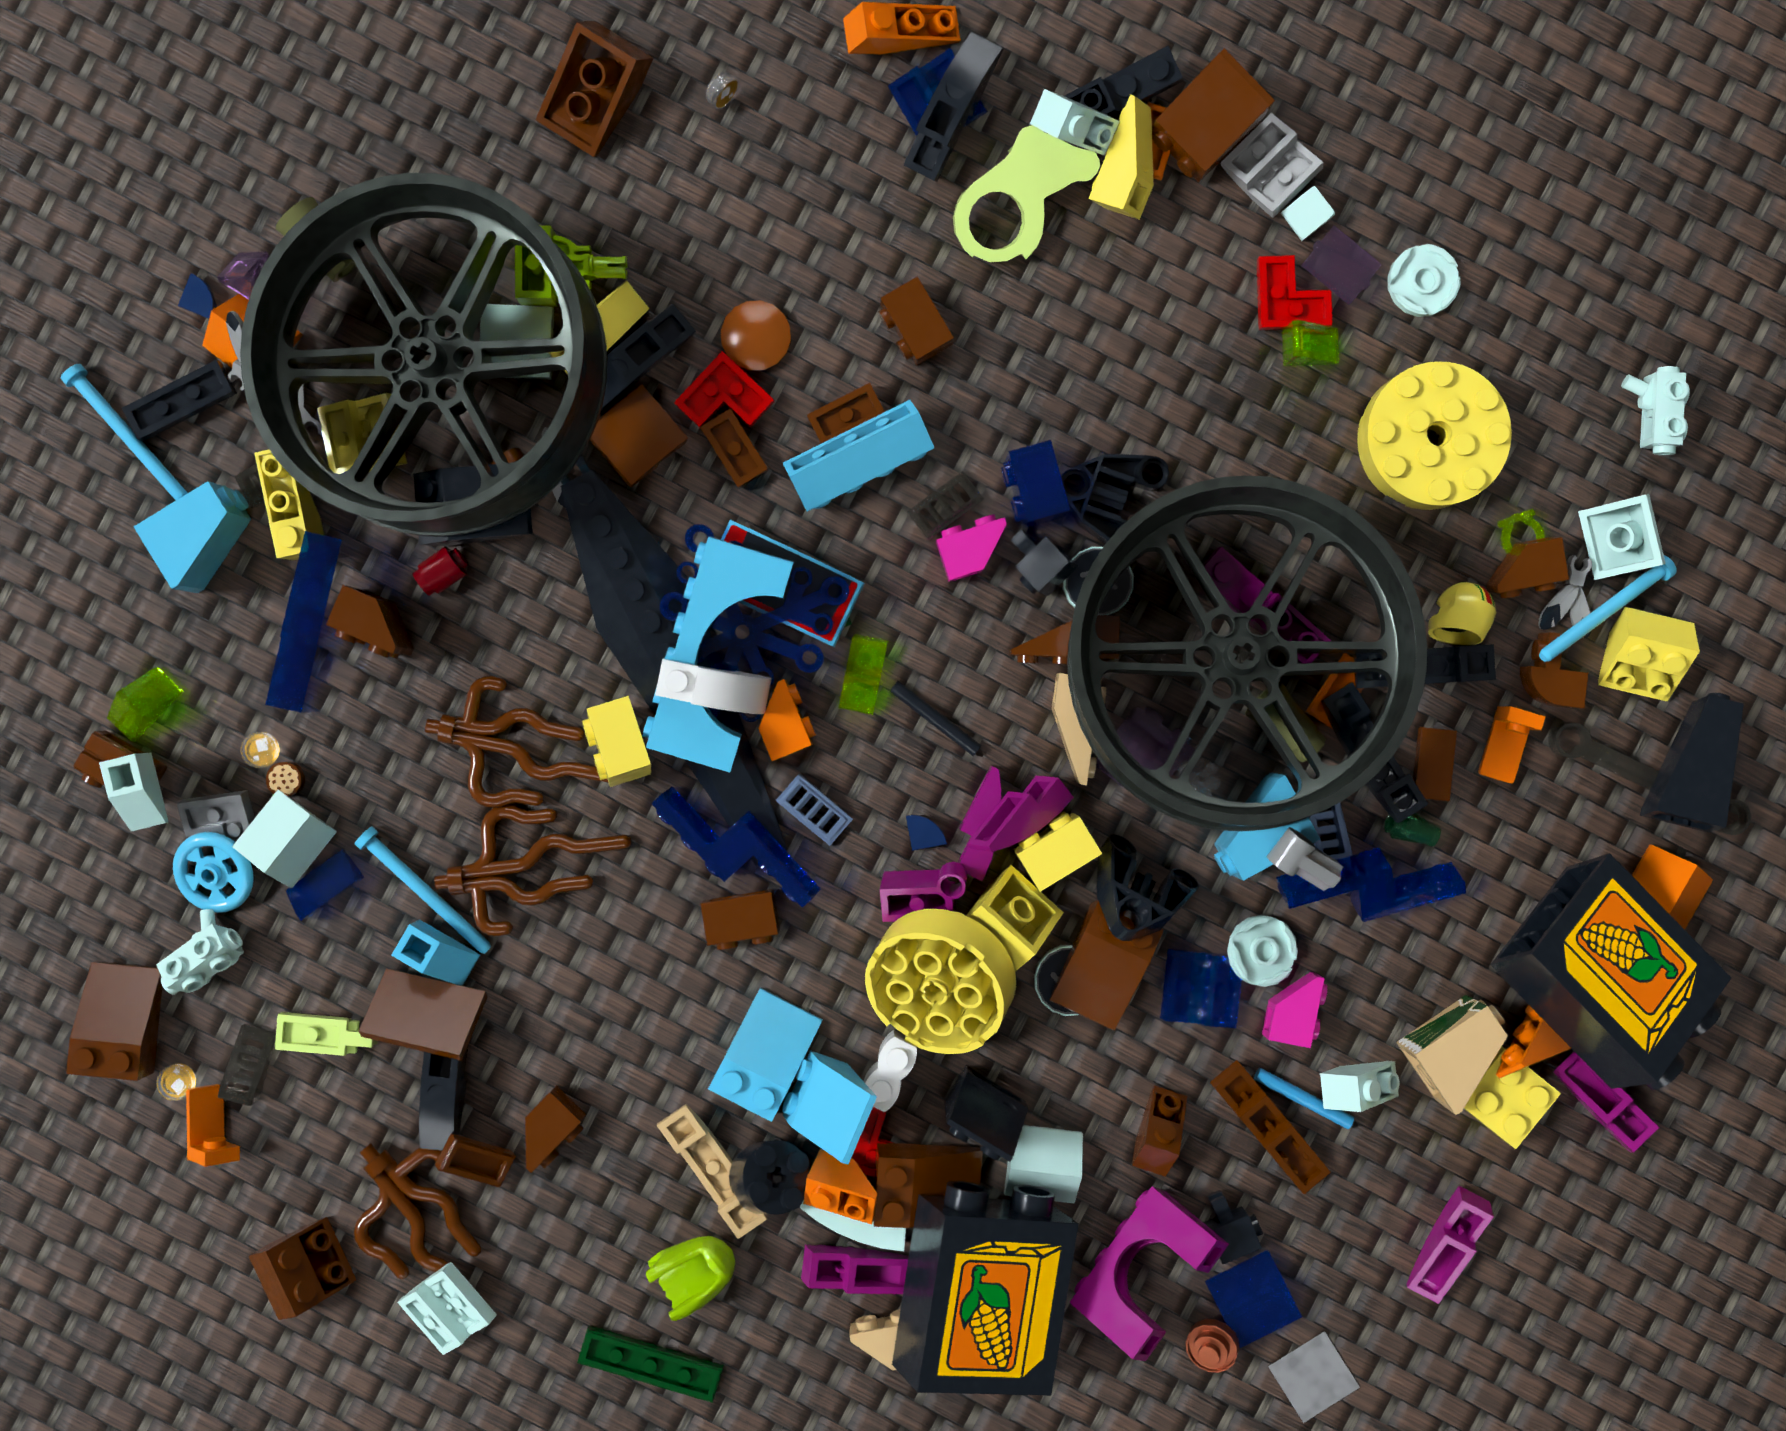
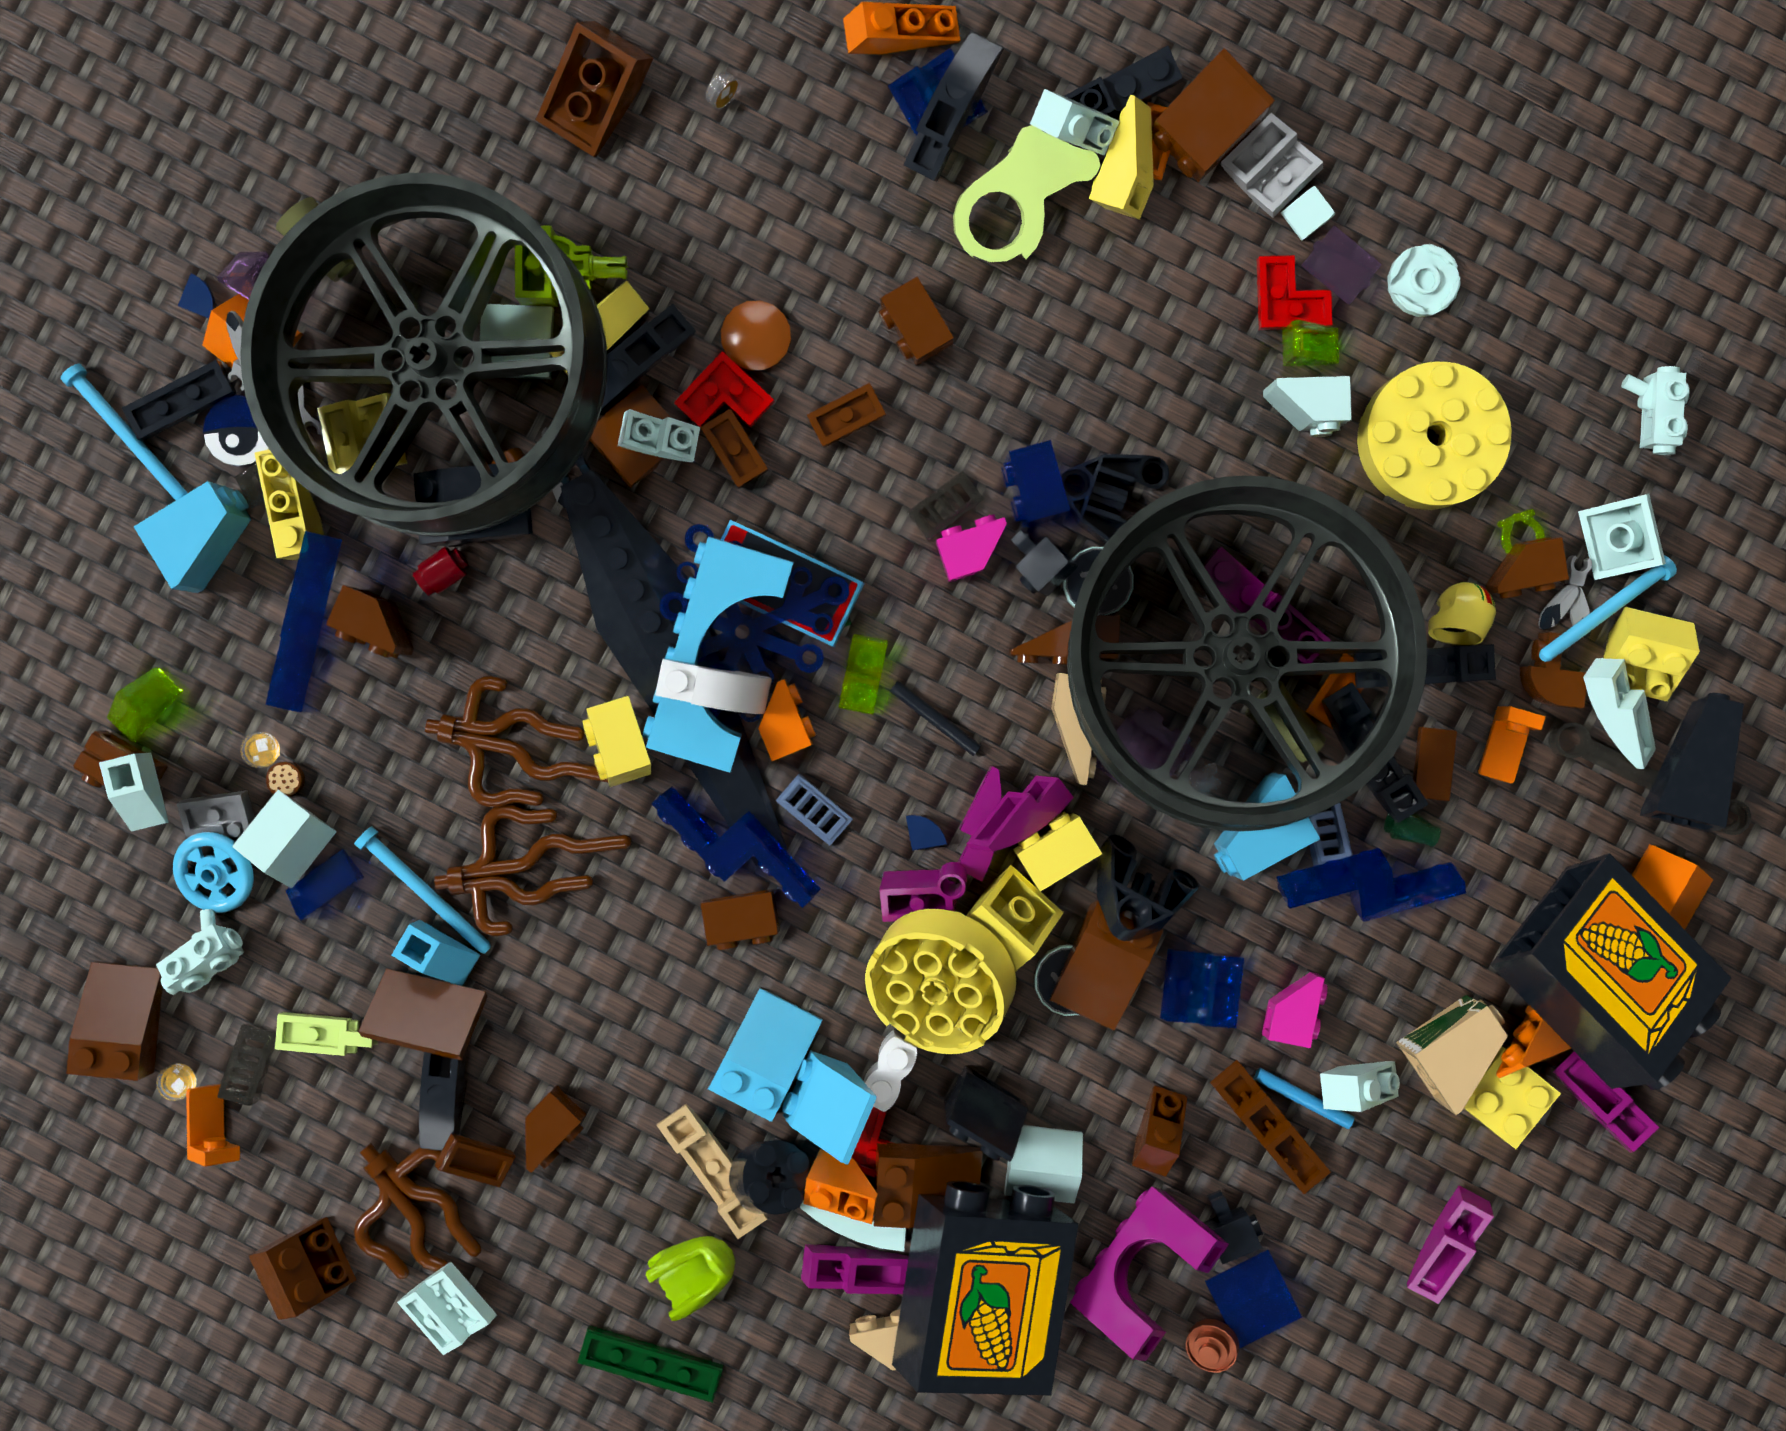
(232, 432): none -> tile
(658, 437): none -> light aqua slope
(859, 455): medium azure brick -> none
(1262, 950): light aqua tile -> none
(1300, 856): light grey piece -> none
(1312, 402): none -> light aqua slope
(1314, 1377): flat silver sticker -> none
(1621, 709): none -> light aqua slope

